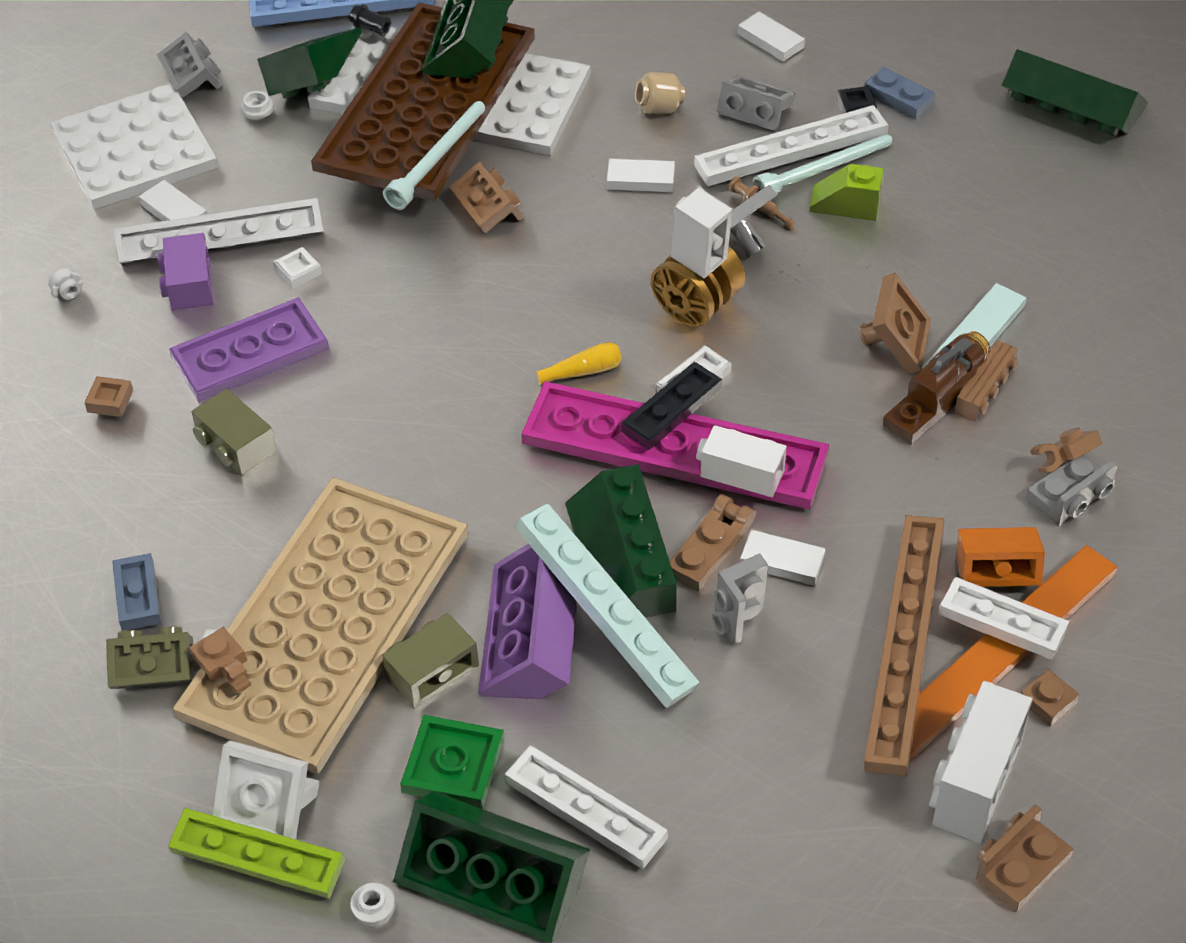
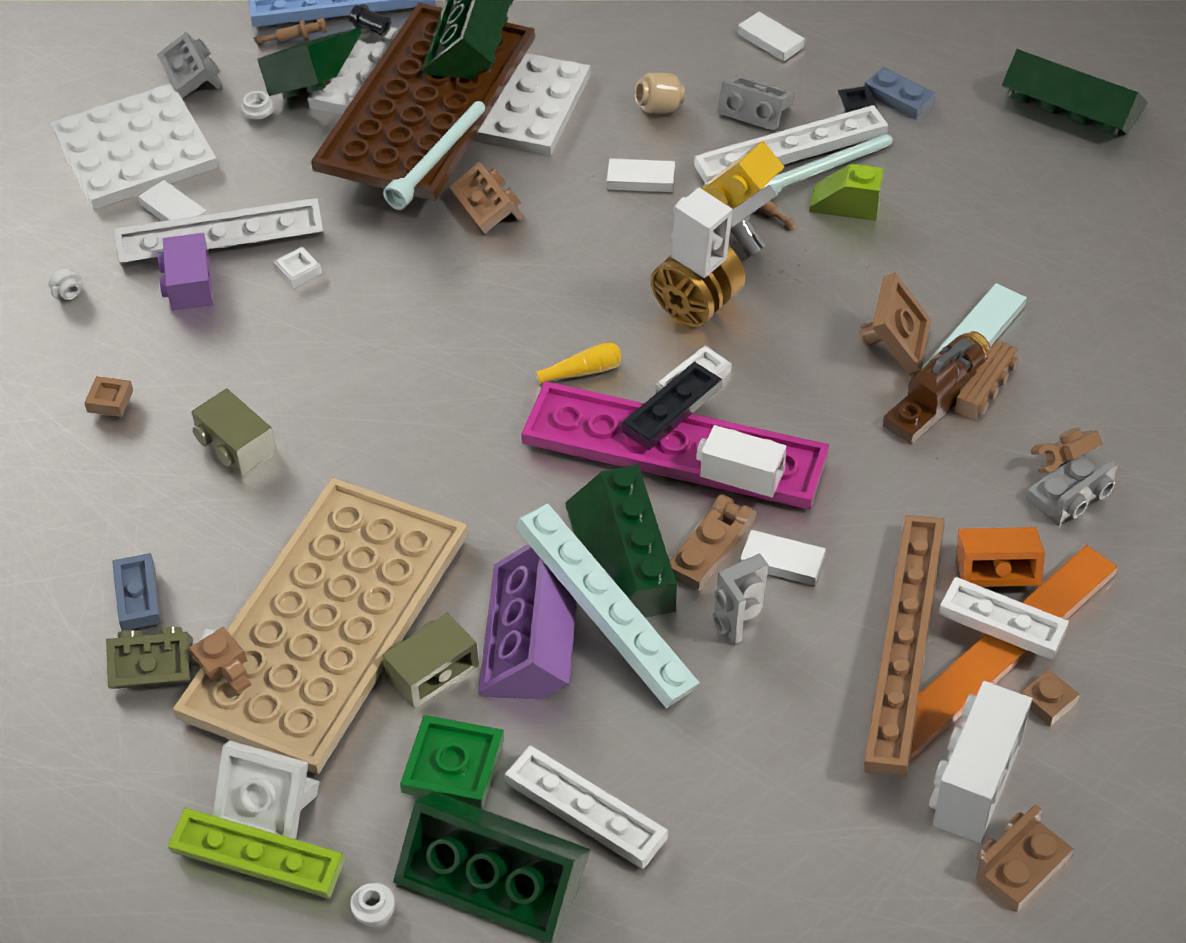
(248, 349): medium lavender tile -> none
(294, 32): none -> medium nougat piece
(744, 176): none -> yellow brick

